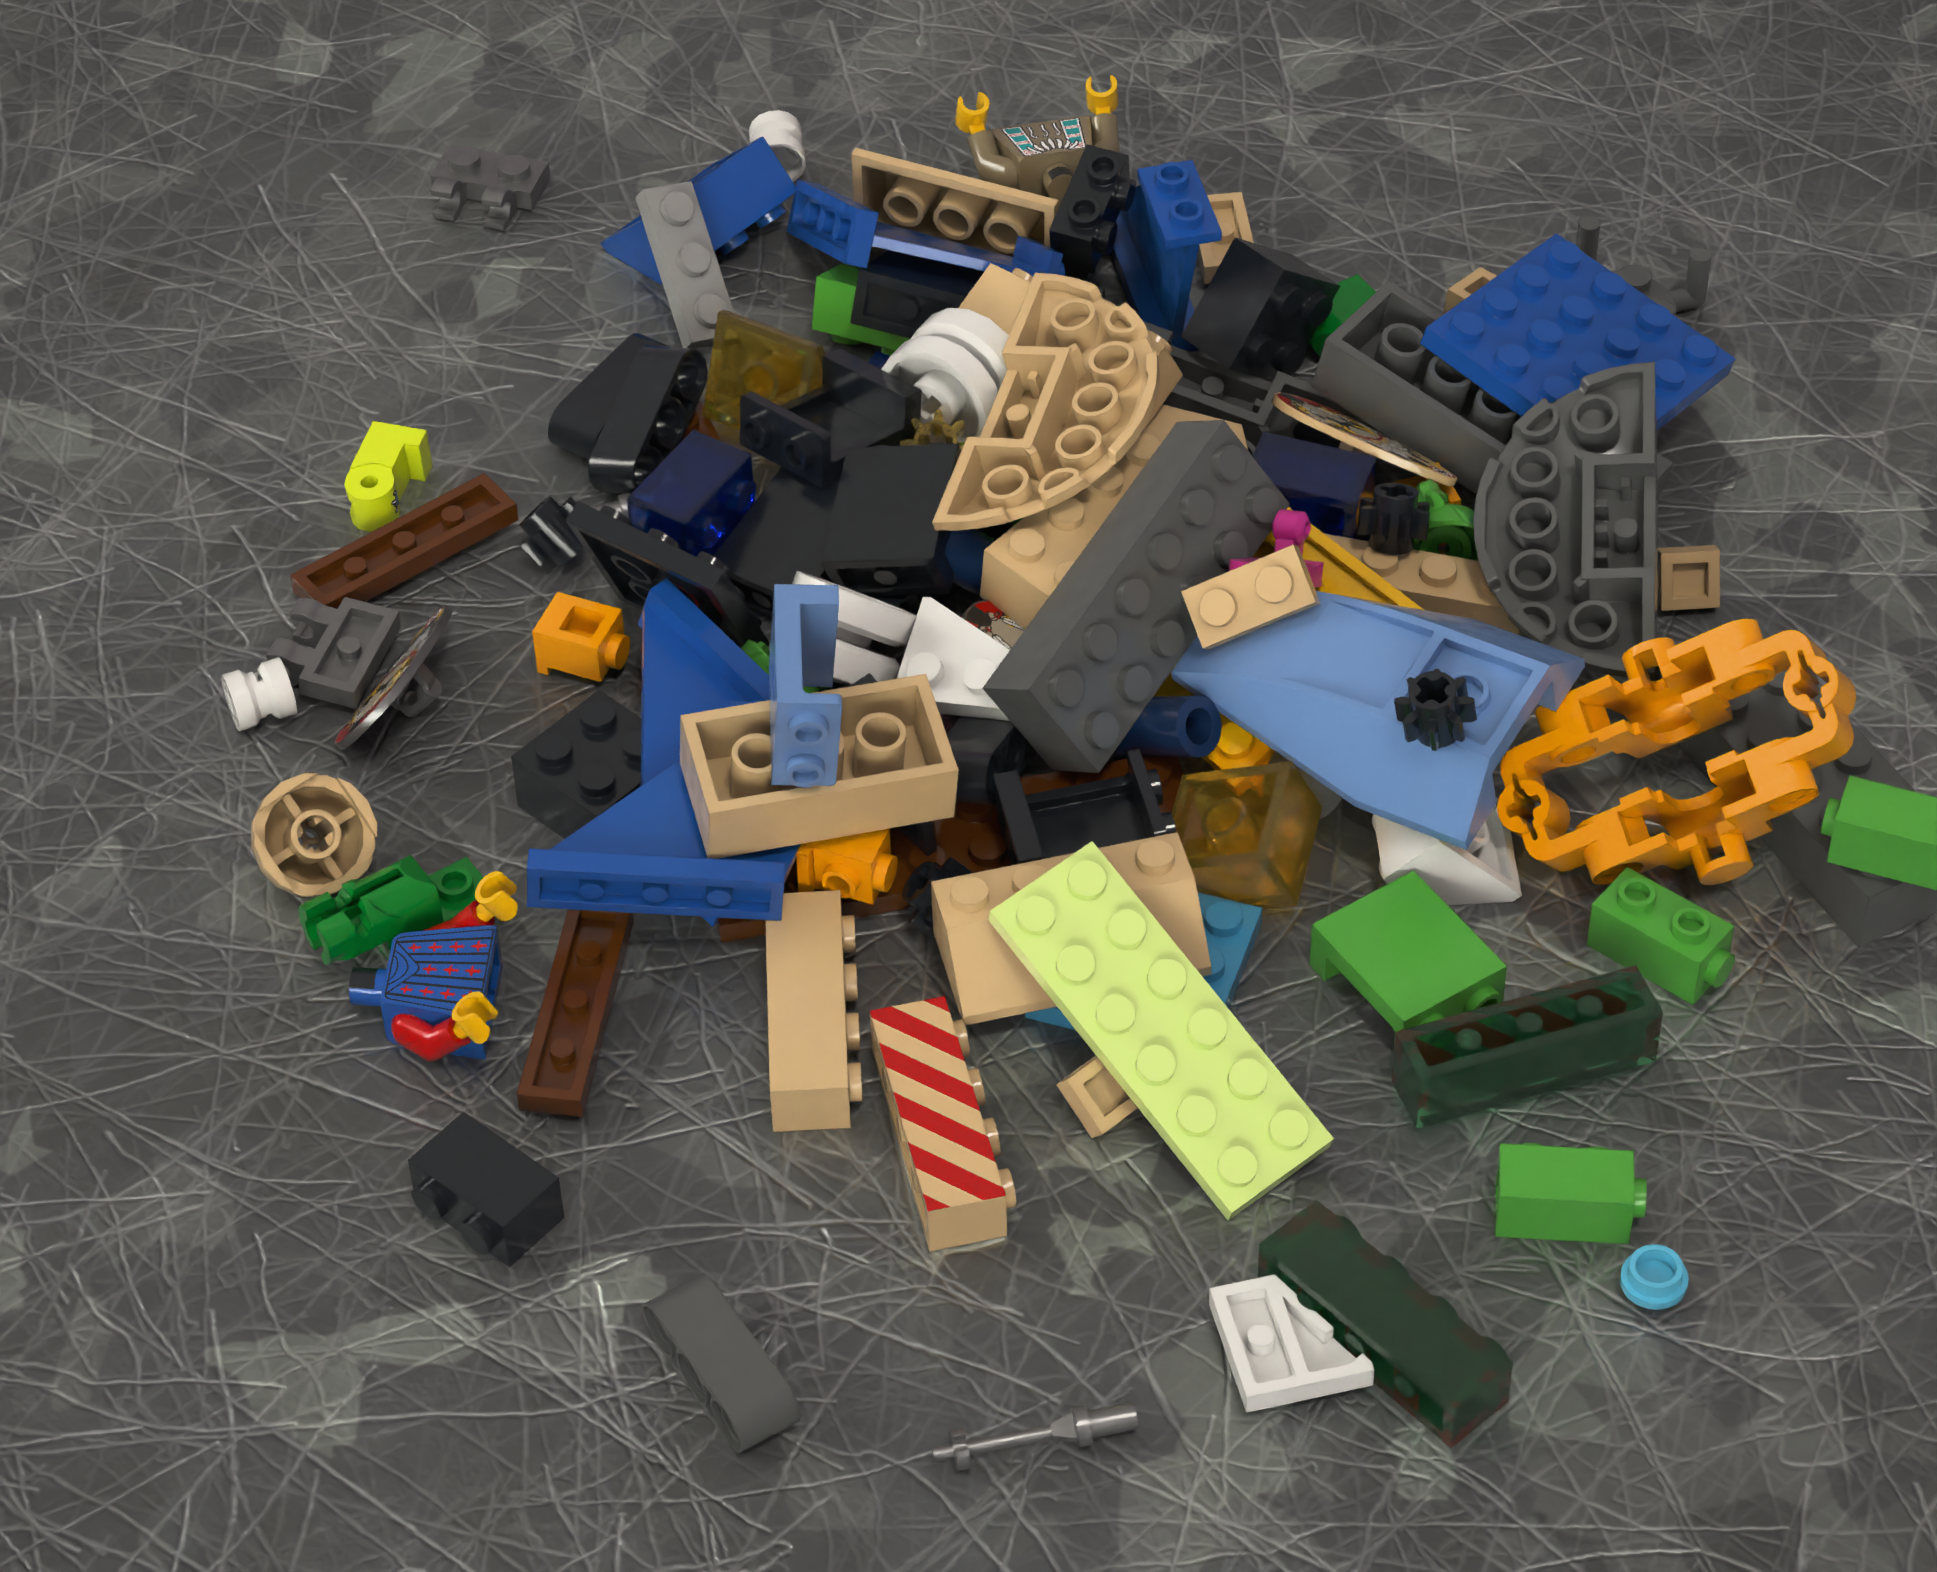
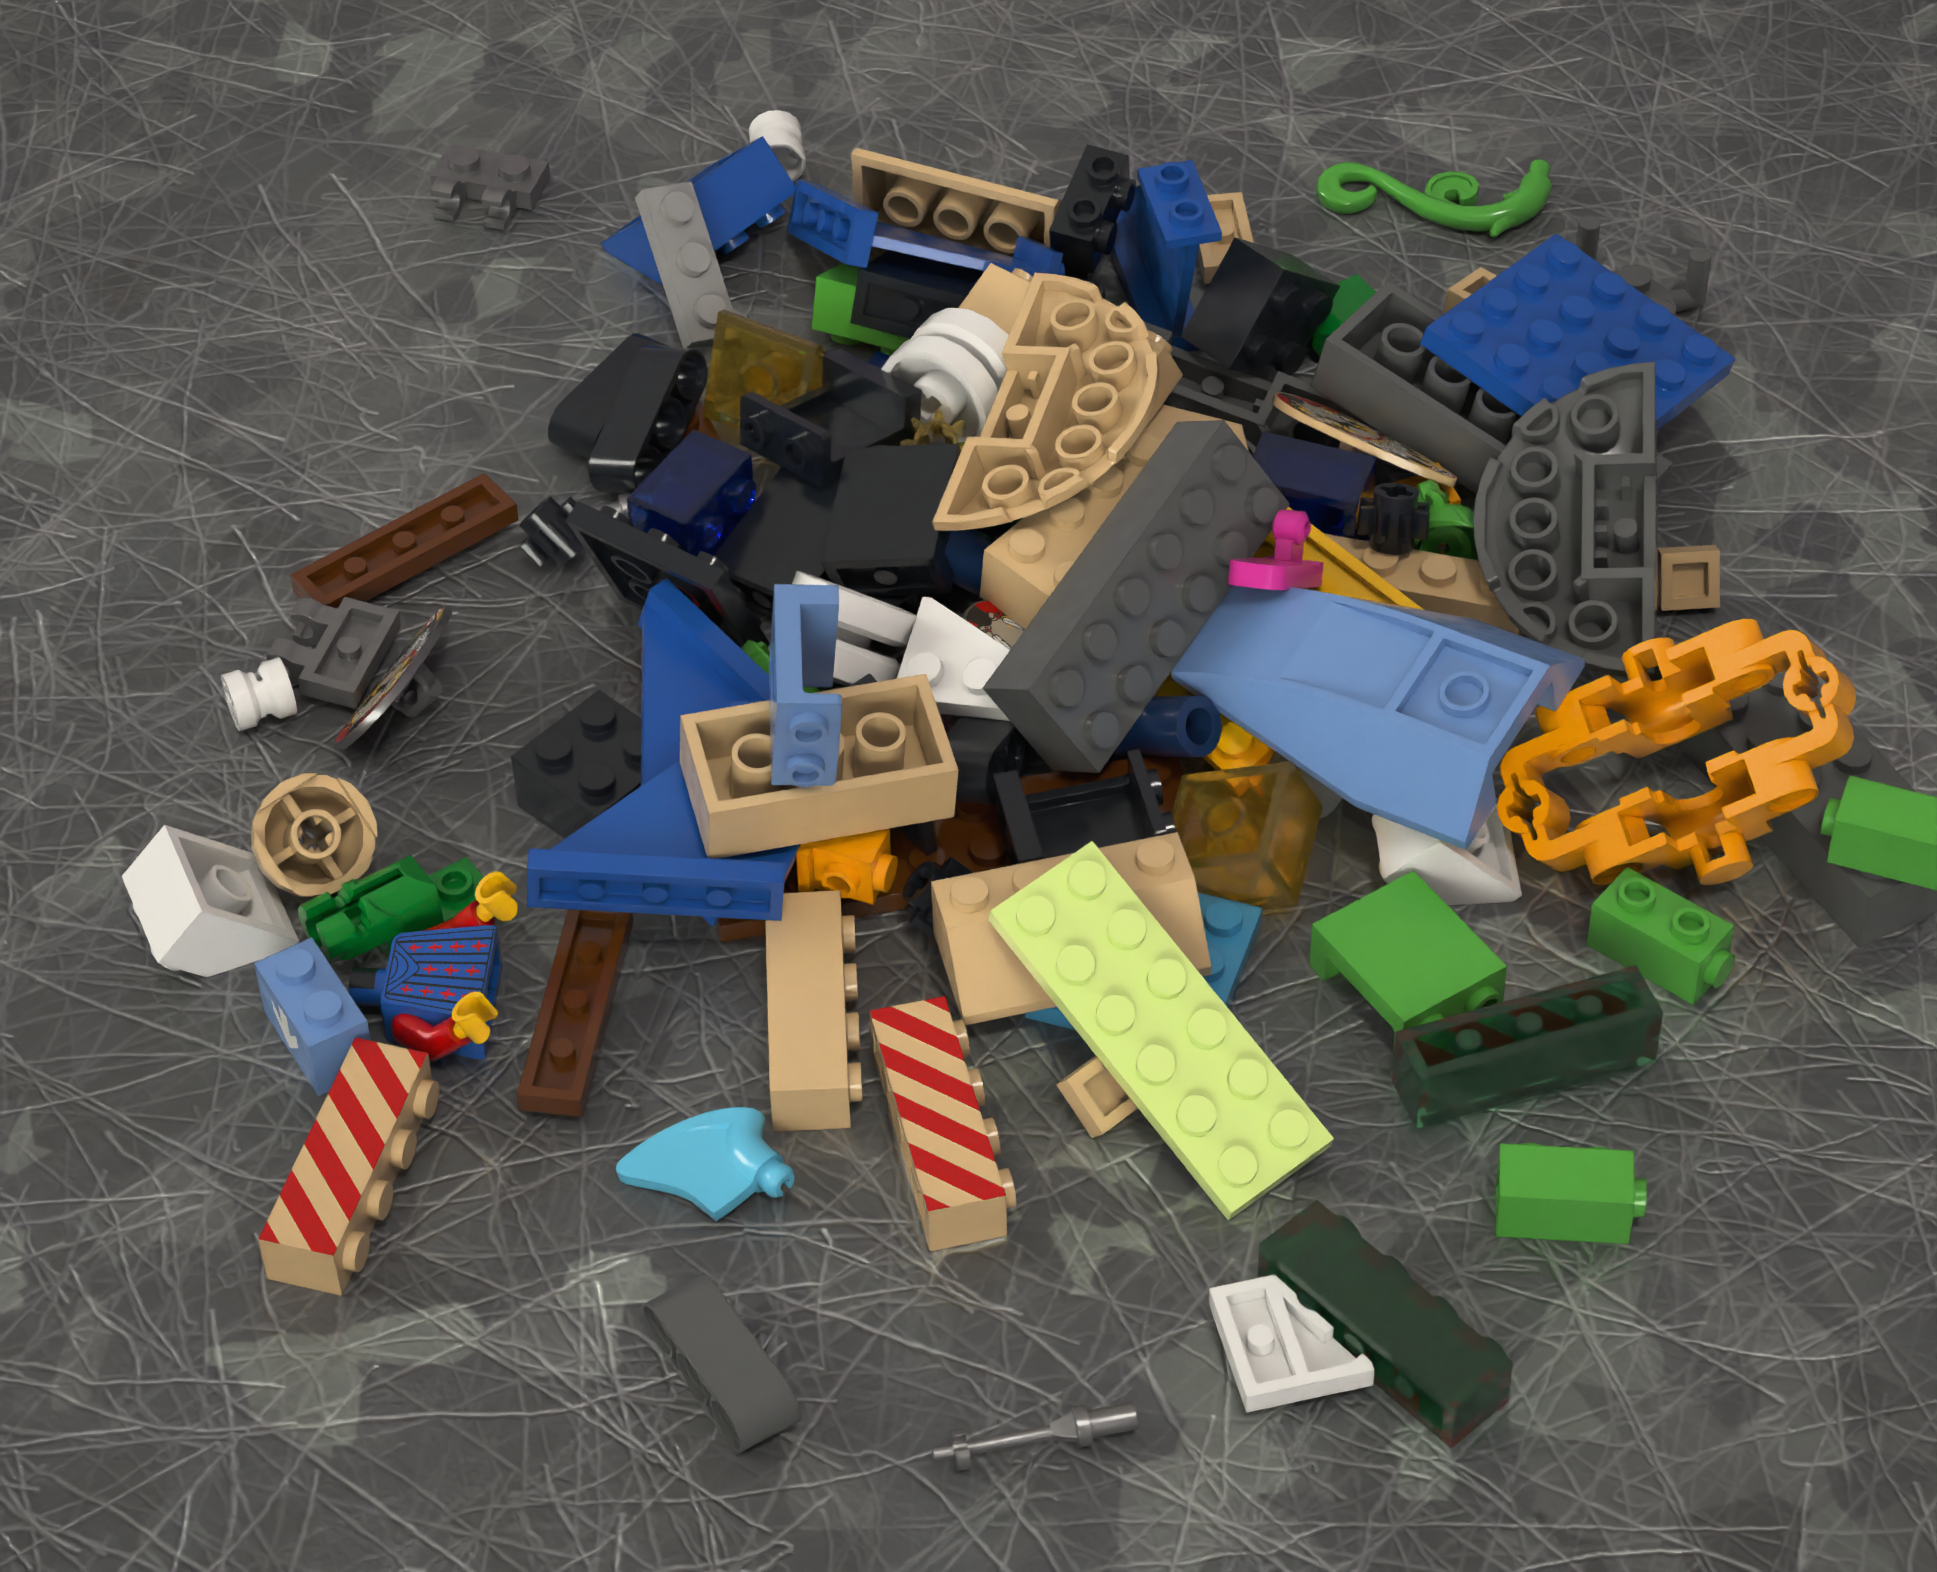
(205, 904): none -> white slope
(310, 1010): none -> medium blue brick
(348, 1167): none -> tan brick
(382, 472): neon yellow leg -> none
(485, 1190): black brick -> none
(580, 638): light orange brick -> none
(709, 1161): none -> medium azure arm
(1039, 154): dark tan torso -> none
(1250, 597): tan plate -> none
(1434, 204): none -> bright green plant
(1435, 709): black gear -> none
(1654, 1277): medium azure plate -> none

